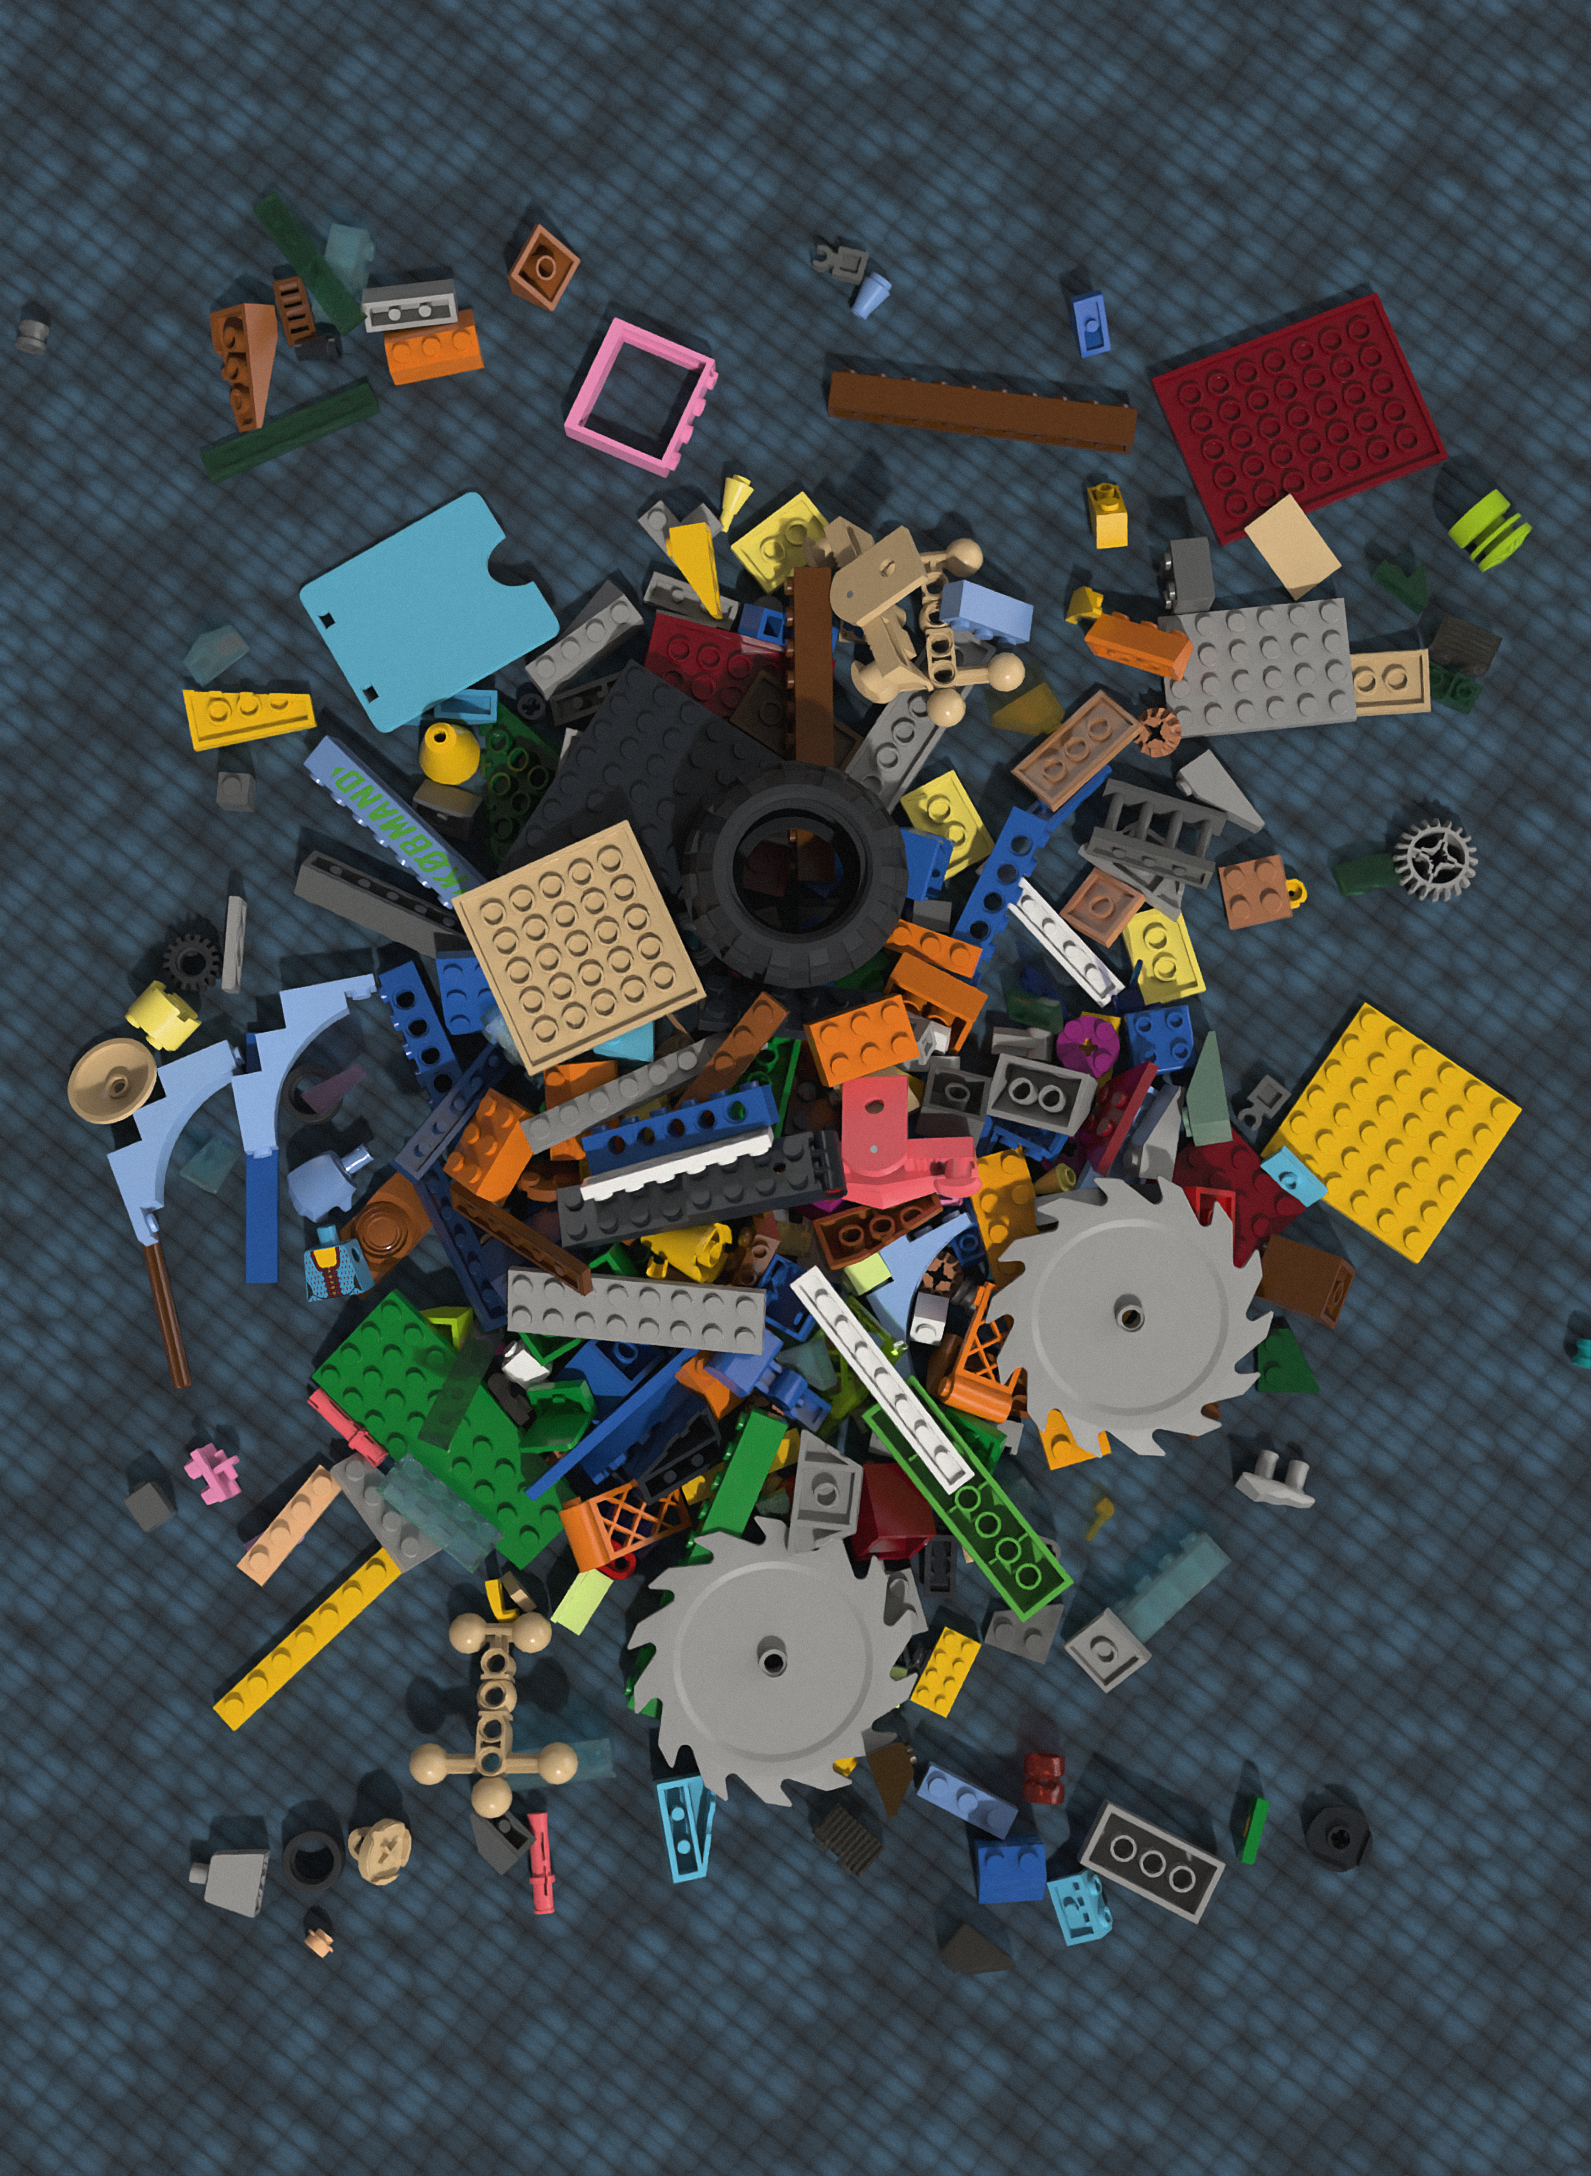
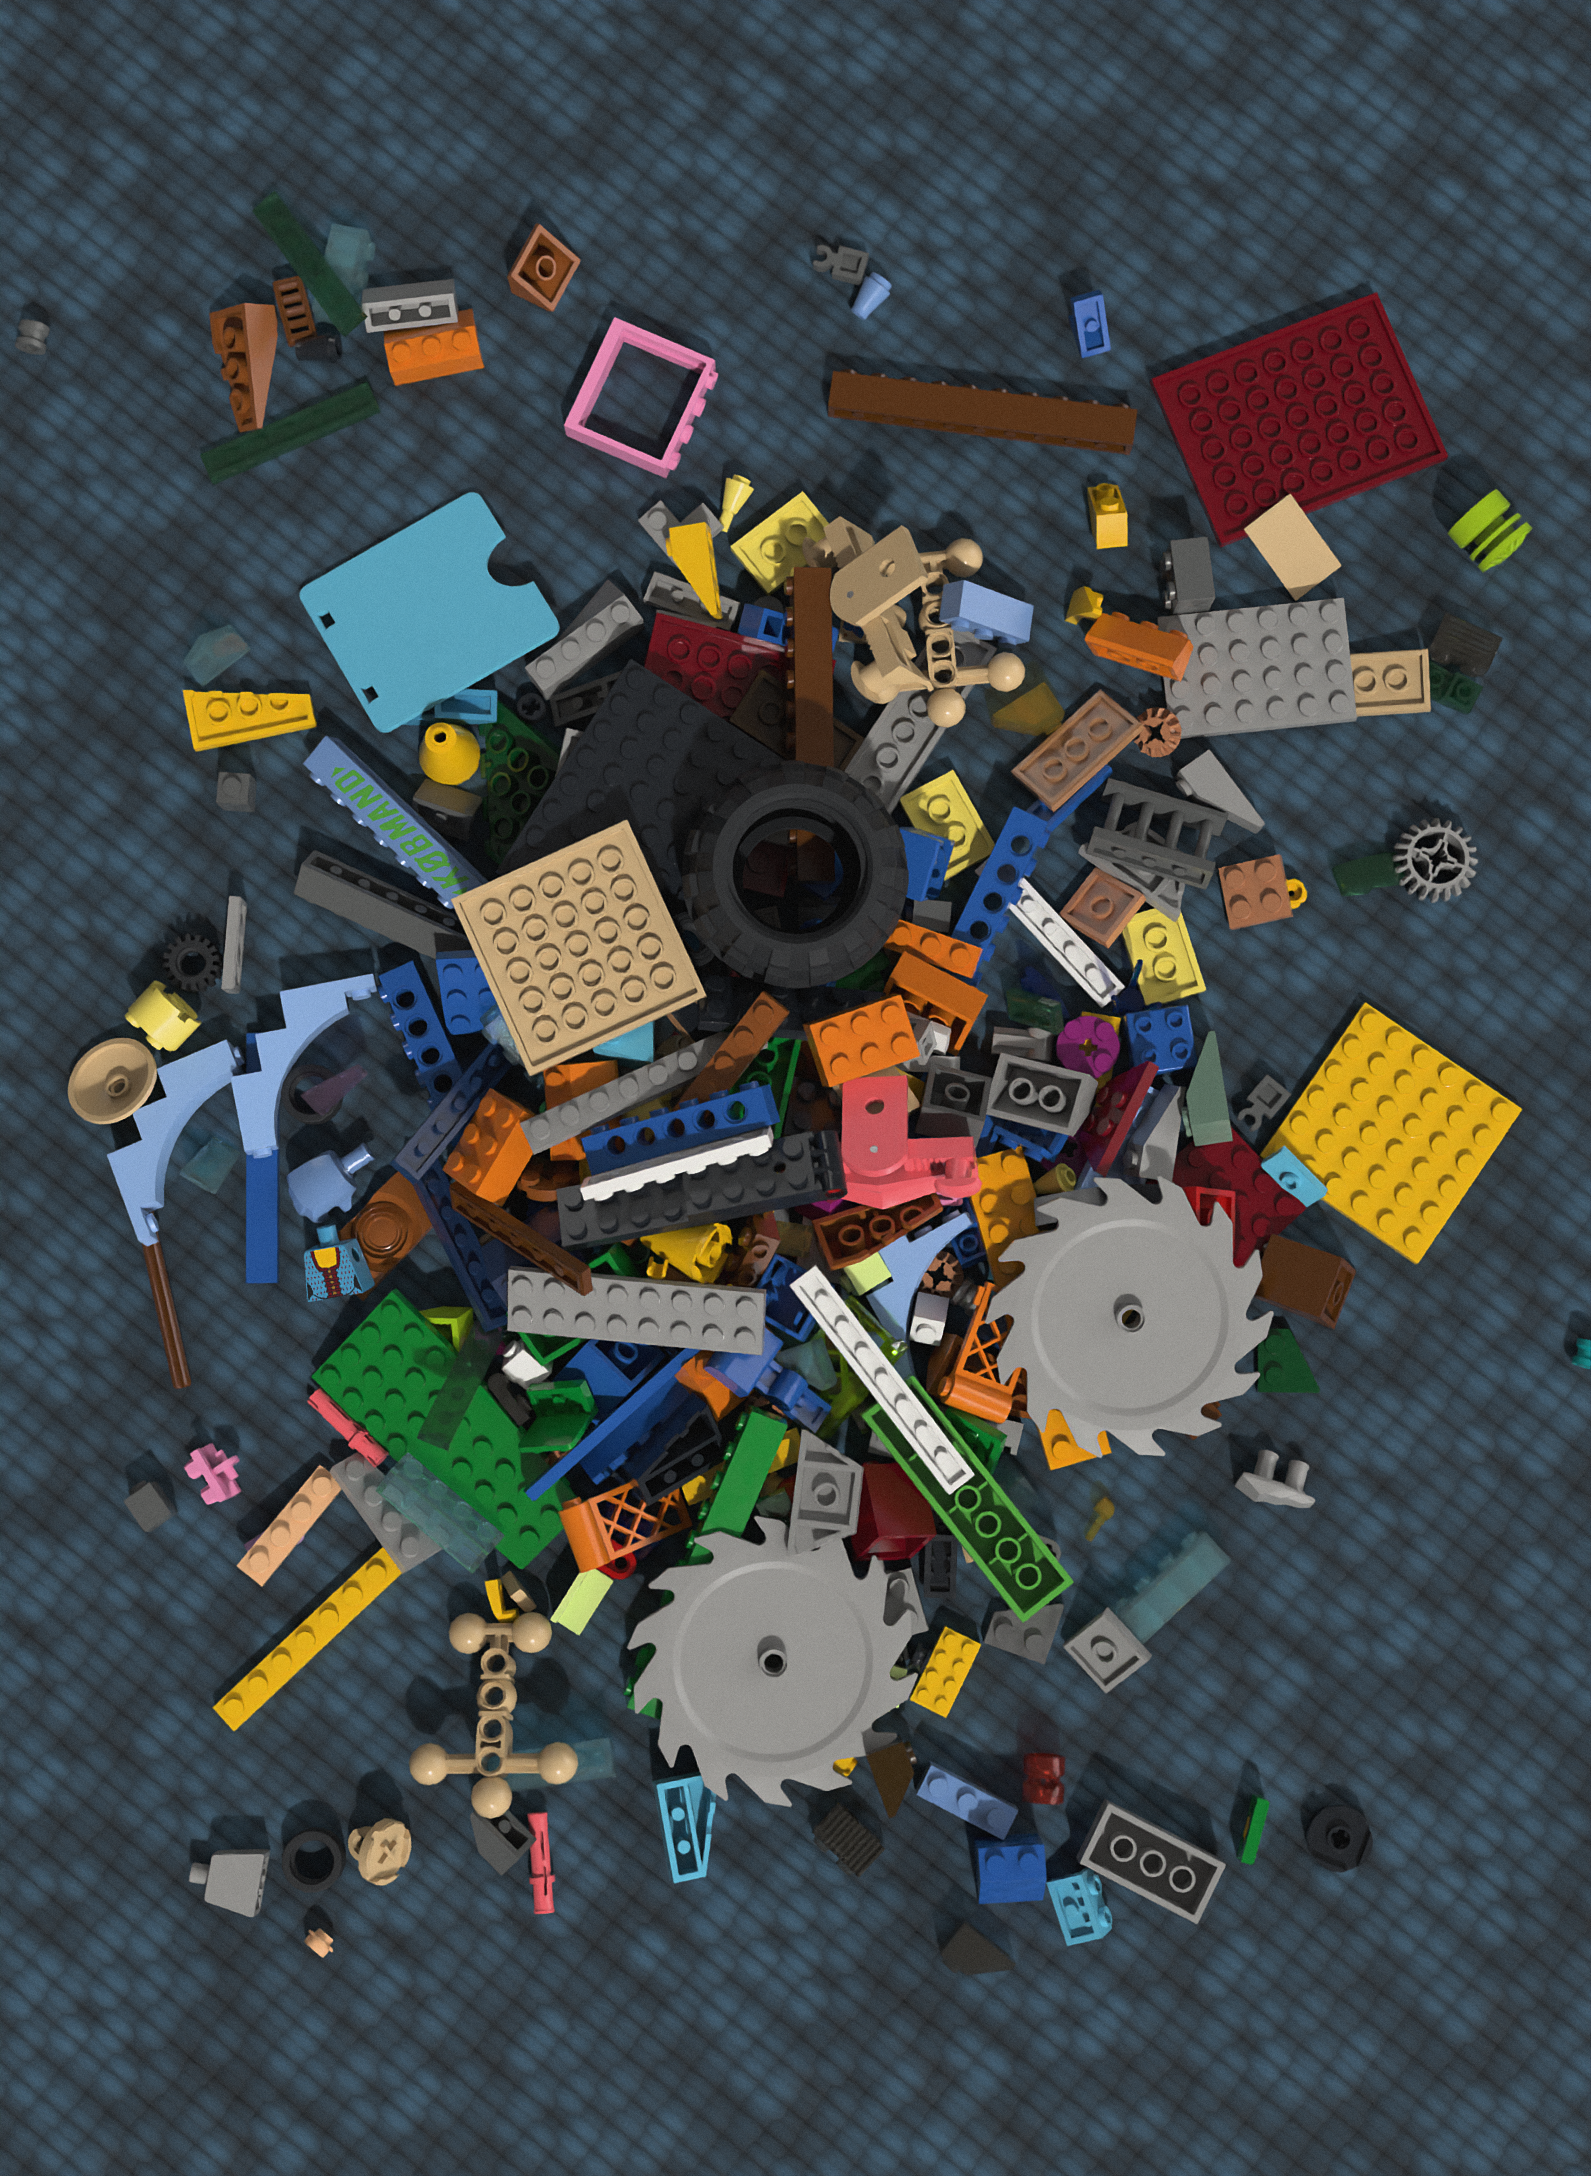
(1410, 591): clear green slope -> none

